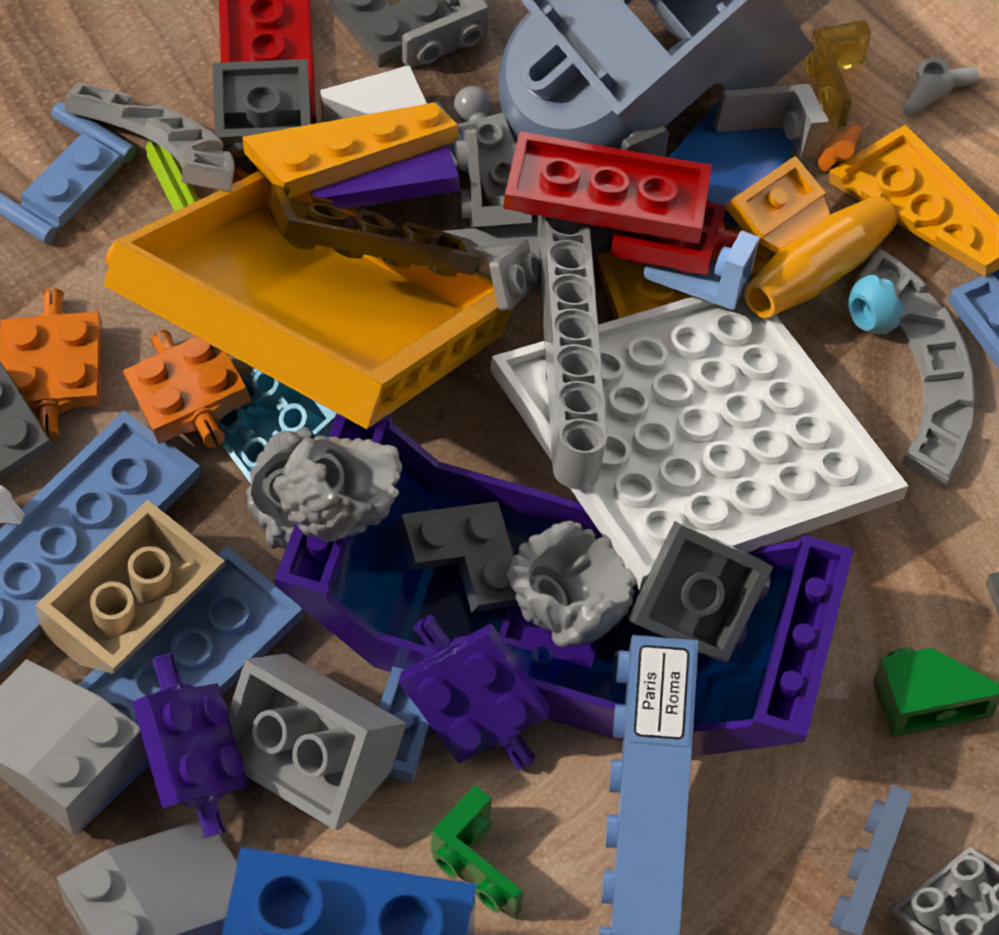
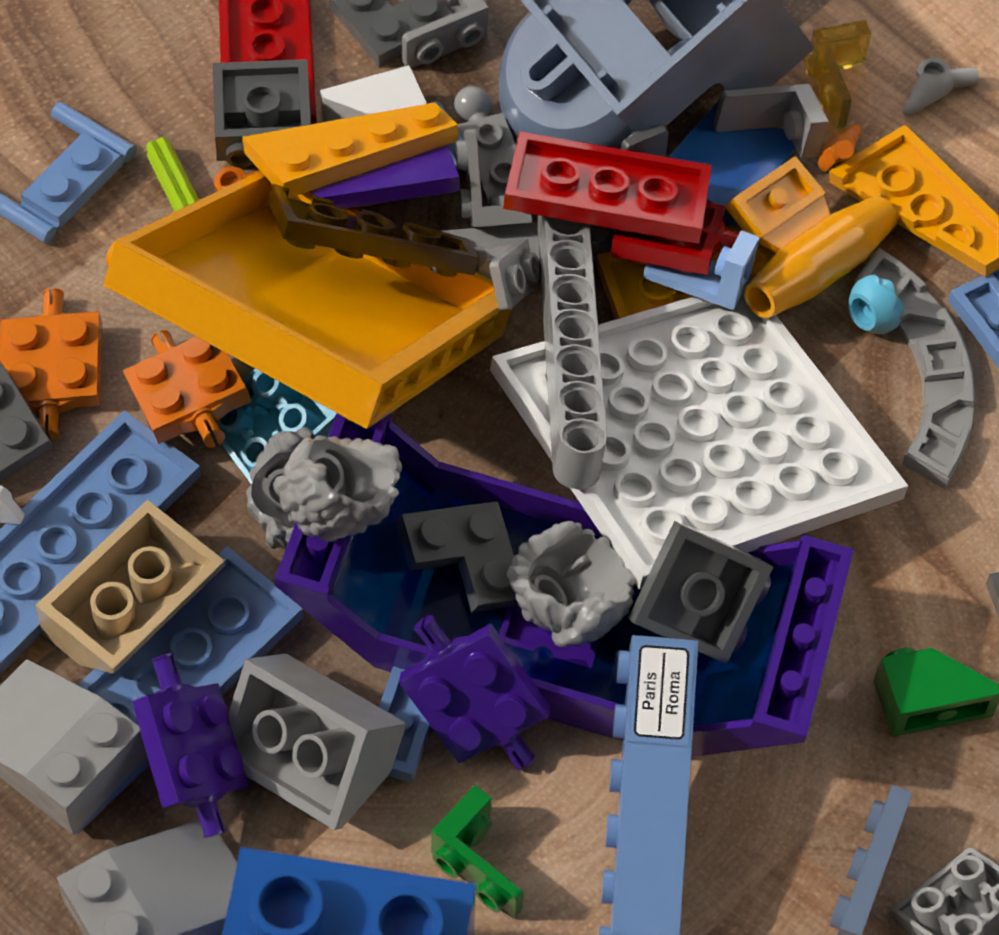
(188, 141): light grey tile -> none

